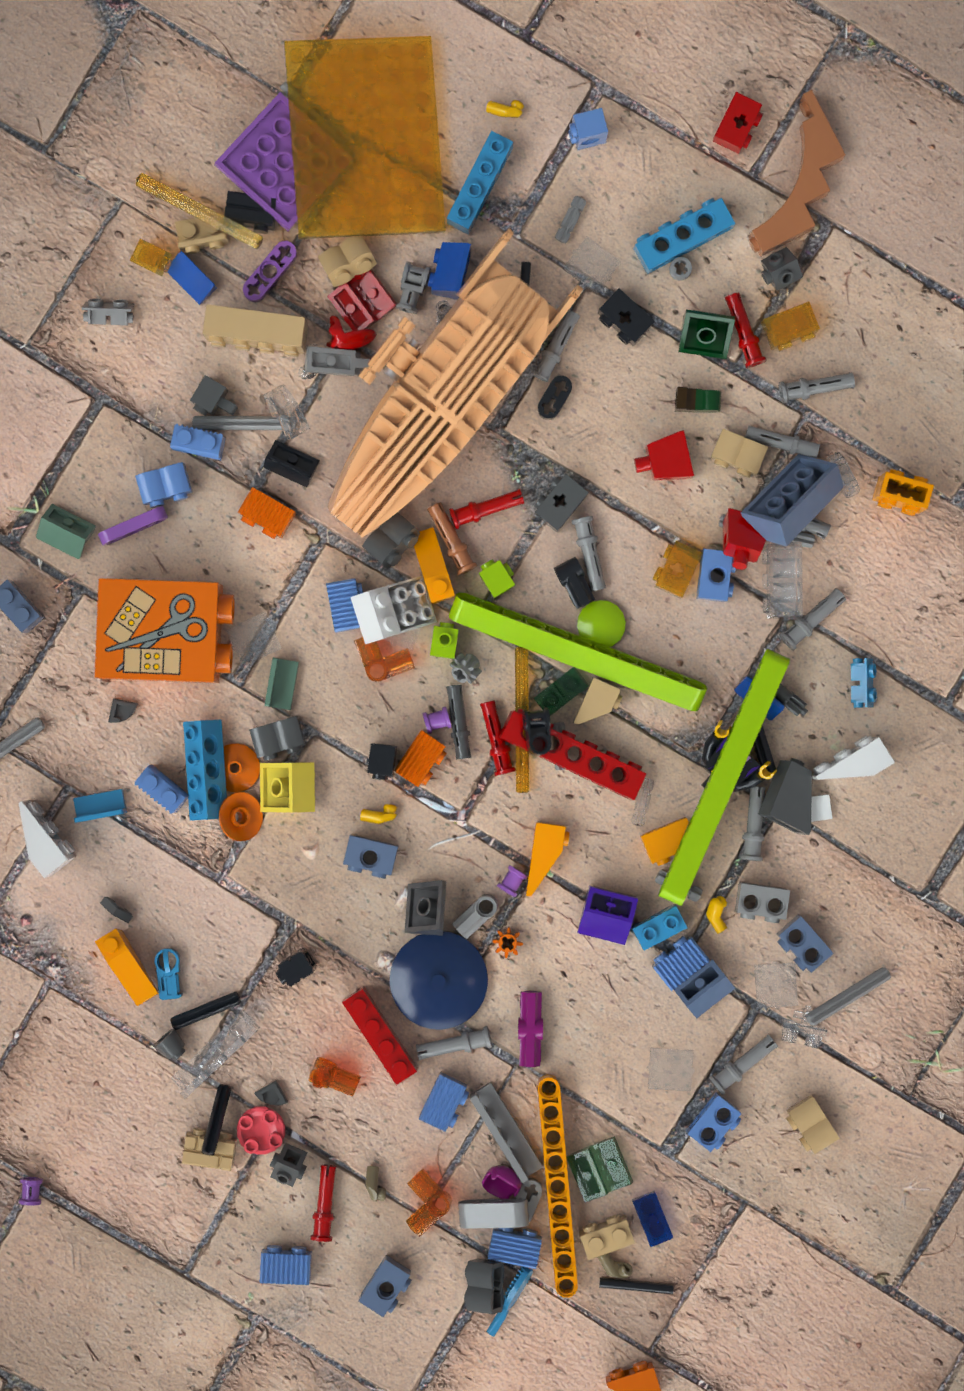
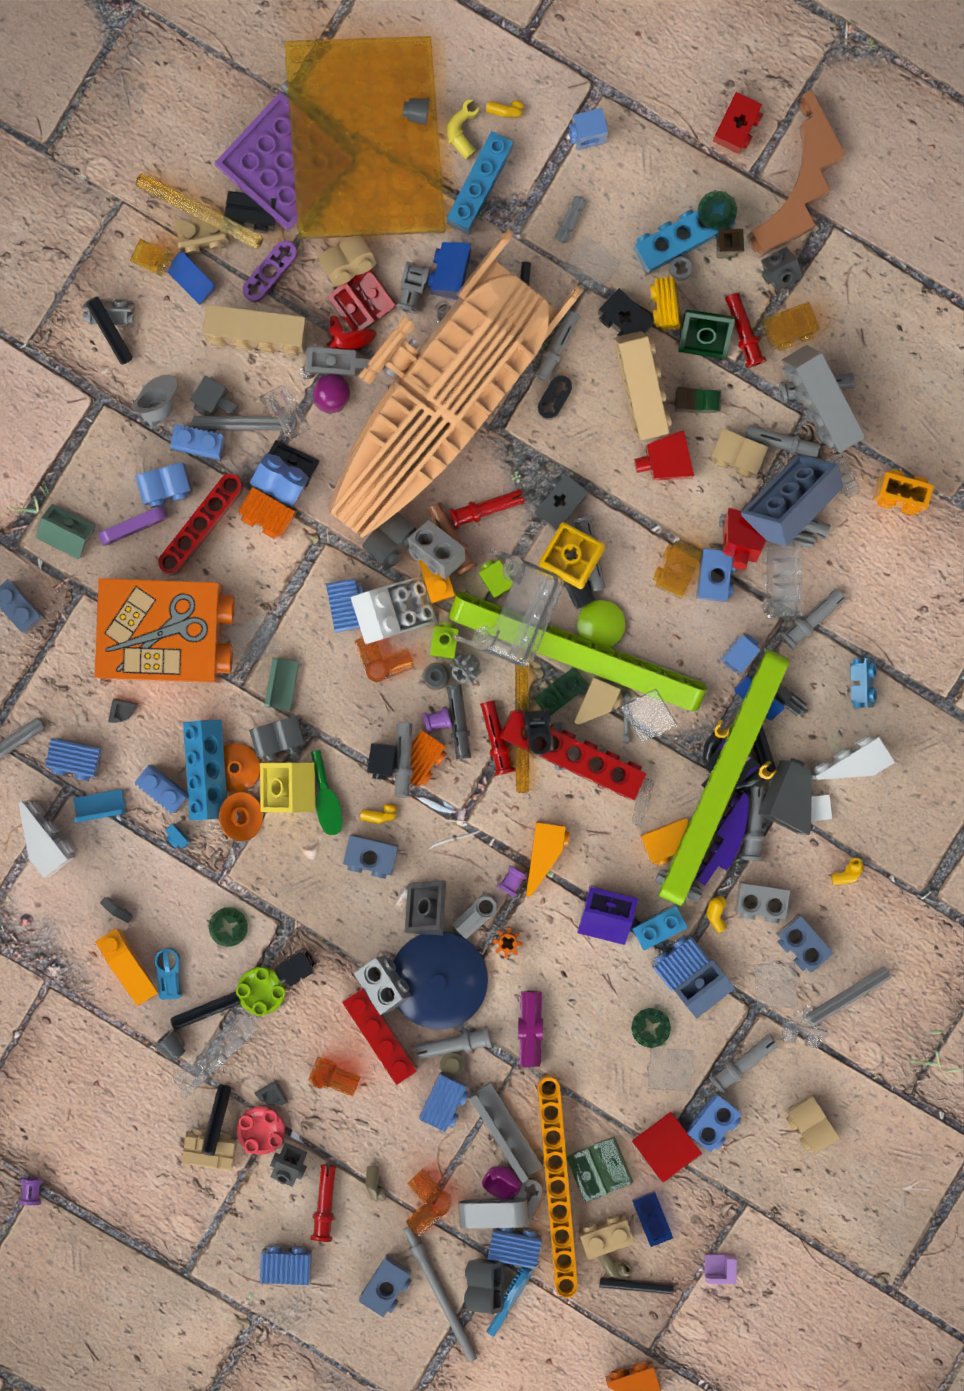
(73, 758): none -> medium blue brick
(109, 330): none -> black axle
(155, 399): none -> light grey piece
(176, 836): none -> dark azure plate
(189, 529): none -> red beam
(239, 931): none -> clear green gear
(260, 991): none -> lime dish
(279, 480): none -> medium blue brick
(327, 804): none -> green piece
(331, 393): none -> magenta hair
(378, 989): none -> light grey brick
(403, 760): none -> light grey pin
(416, 110): none -> dark grey hat
(418, 1250): none -> light grey bar
(435, 676): none -> dark grey hat
(440, 546): none -> light grey brick
(452, 1064): none -> dark tan plate
(455, 133): none -> light yellow piece
(523, 614): none -> clear windscreen
(566, 541): none -> yellow brick
(626, 697): none -> light grey hinge
(641, 385): none -> tan brick
(646, 1038): none -> clear green gear
(648, 715): none -> clear piece
(665, 294): none -> yellow brick
(667, 1147): none -> red slope
(716, 221): none -> clear green gear
(720, 1269): none -> lavender panel
(729, 243): none -> dark brown leg
(731, 830): none -> dark purple slope
(740, 653): none -> medium blue brick
(822, 399): none -> light grey brick
(850, 873): none -> yellow arm

